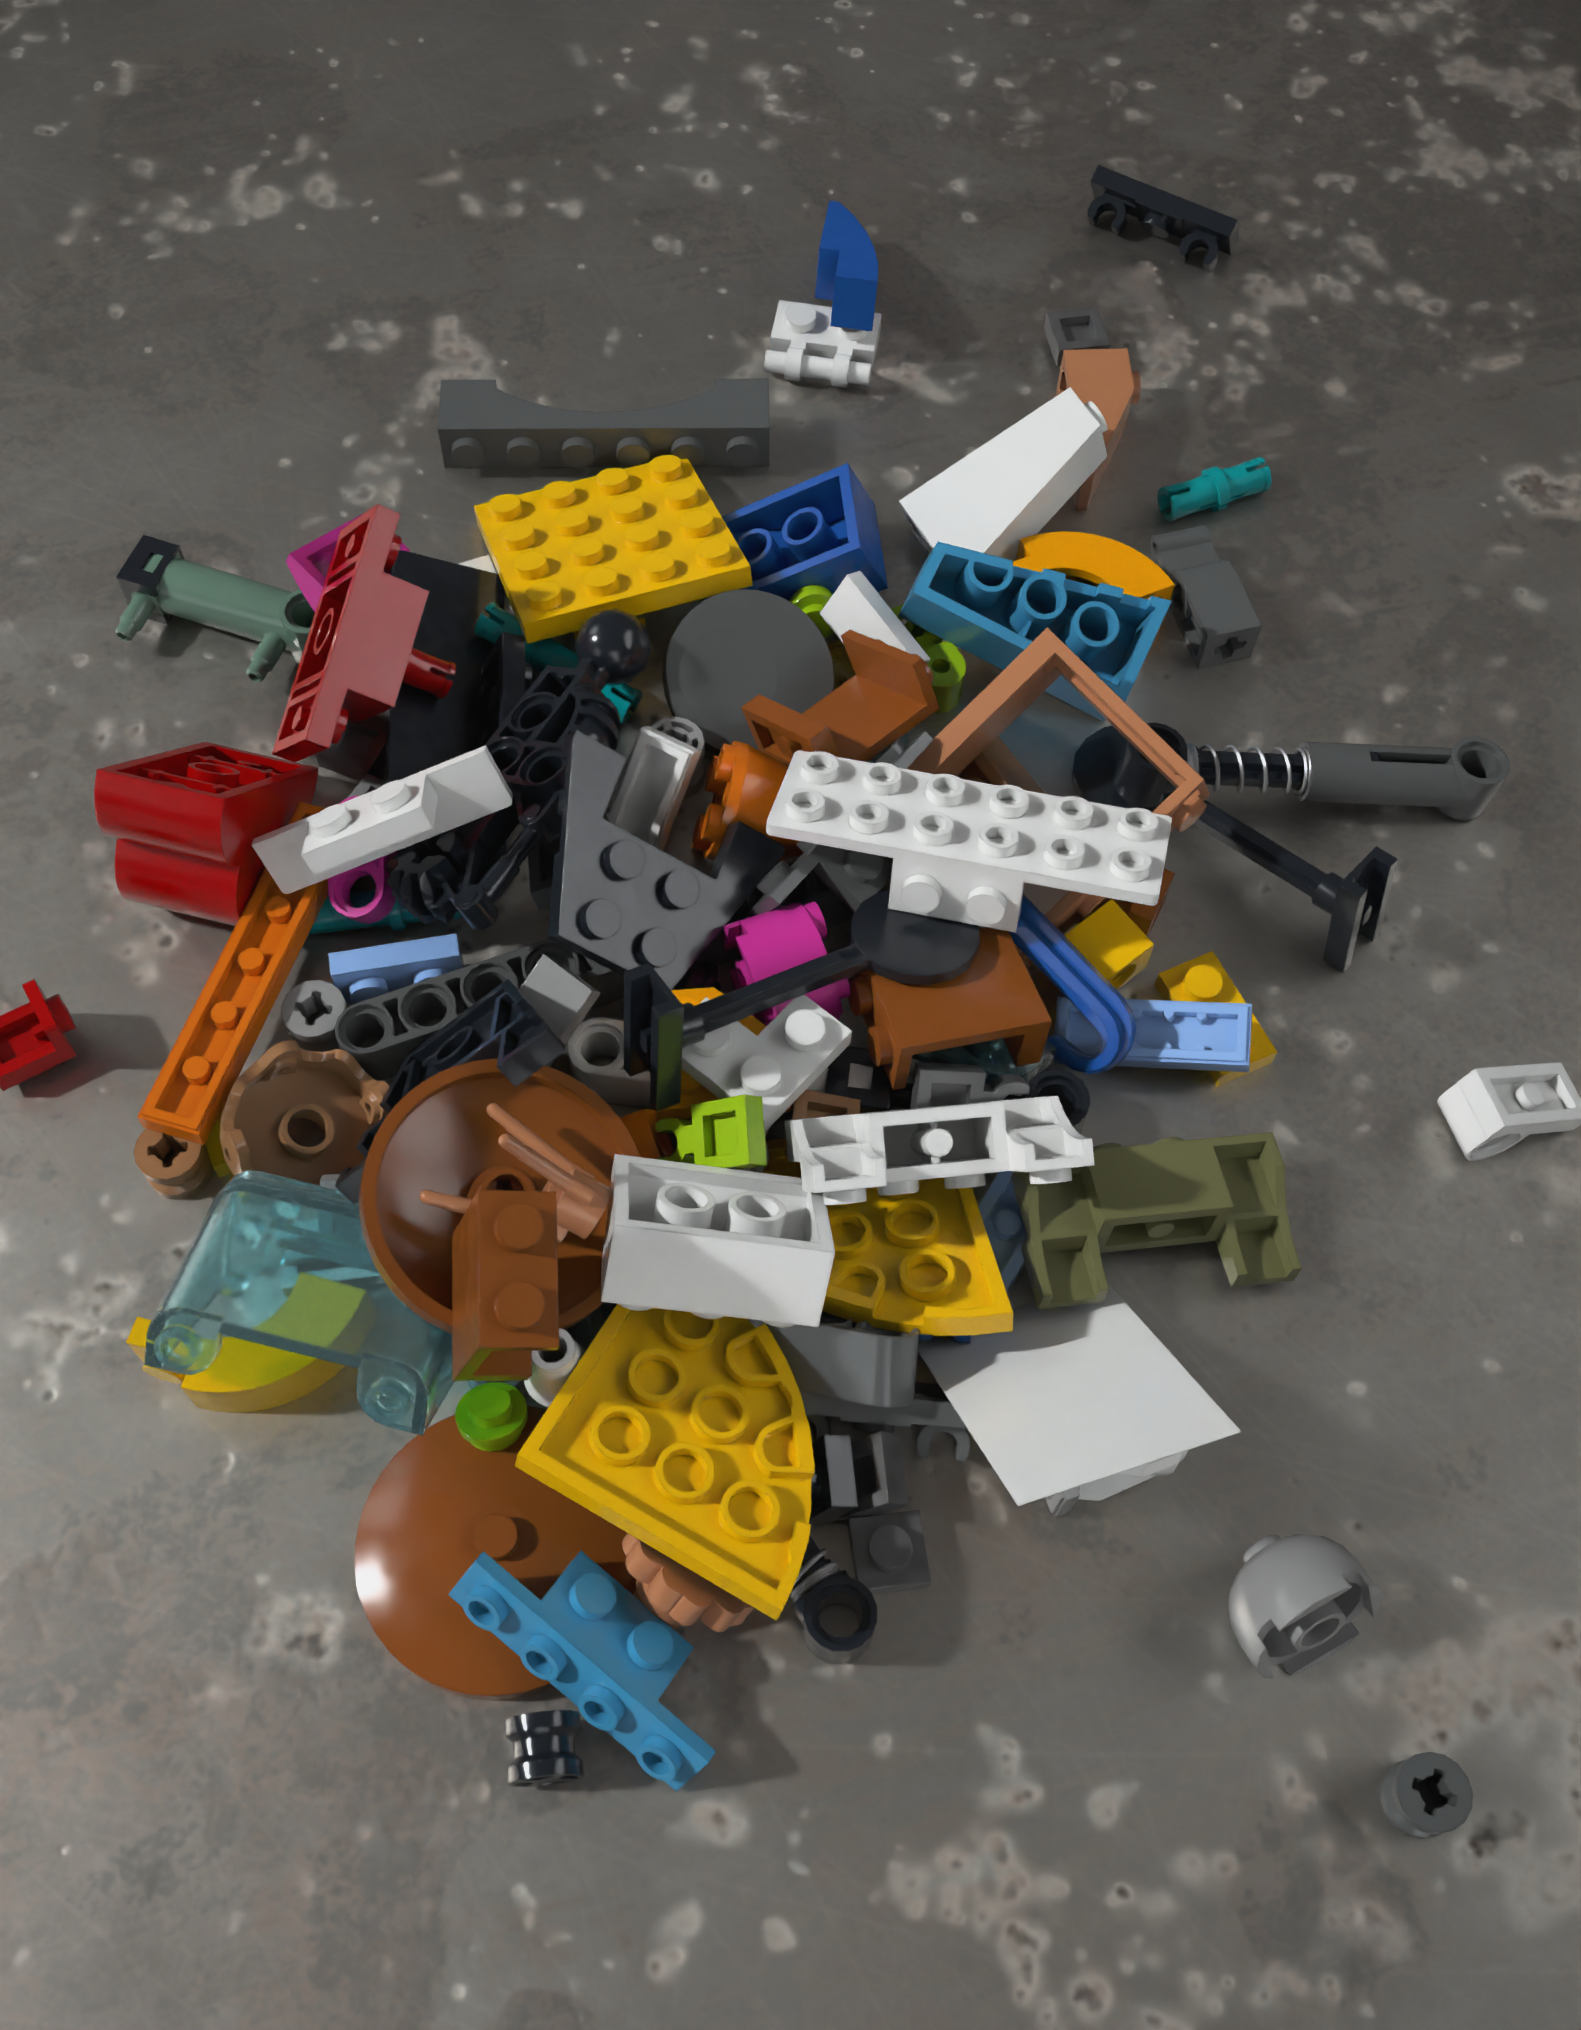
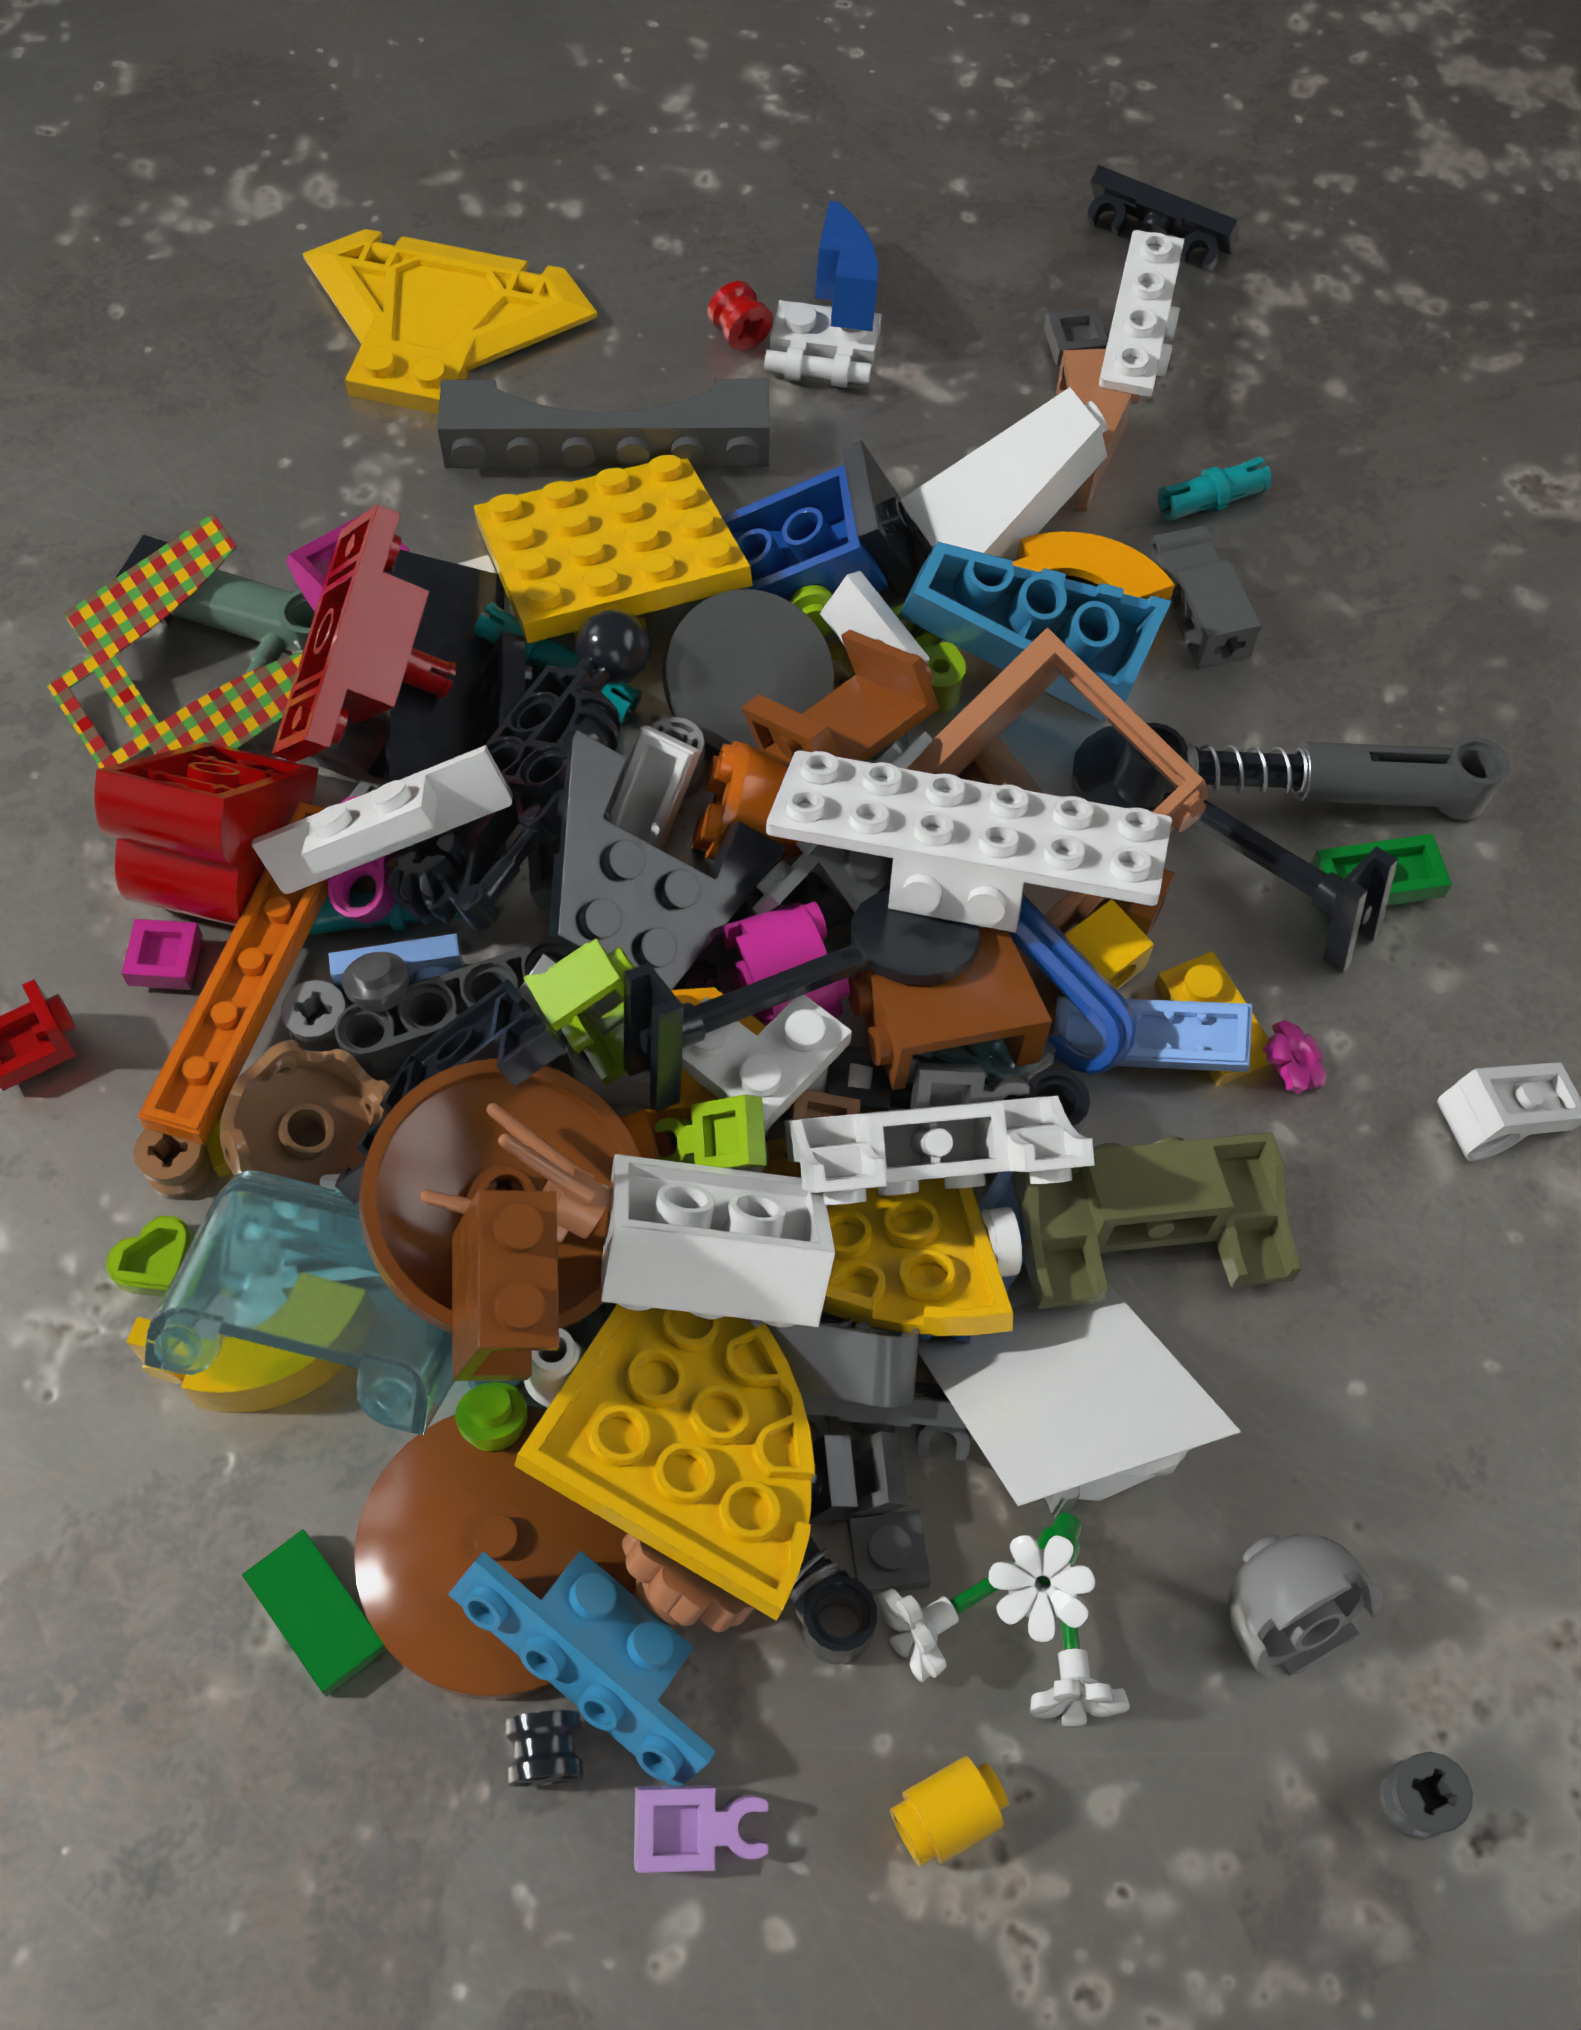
(131, 608): none -> piece
(150, 1261): none -> lime tile
(162, 954): none -> dark pink plate
(314, 1612): none -> green tile
(376, 981): none -> flat silver plate
(437, 311): none -> yellow plate
(587, 1003): none -> lime window
(681, 1827): none -> lavender plate
(740, 315): none -> red wheel
(880, 518): none -> black plate
(950, 1811): none -> yellow brick
(1004, 1239): none -> white tile
(1040, 1586): none -> white plant
(1143, 315): none -> white bracket
(1295, 1057): none -> dark pink plant
(1418, 872): none -> green plate

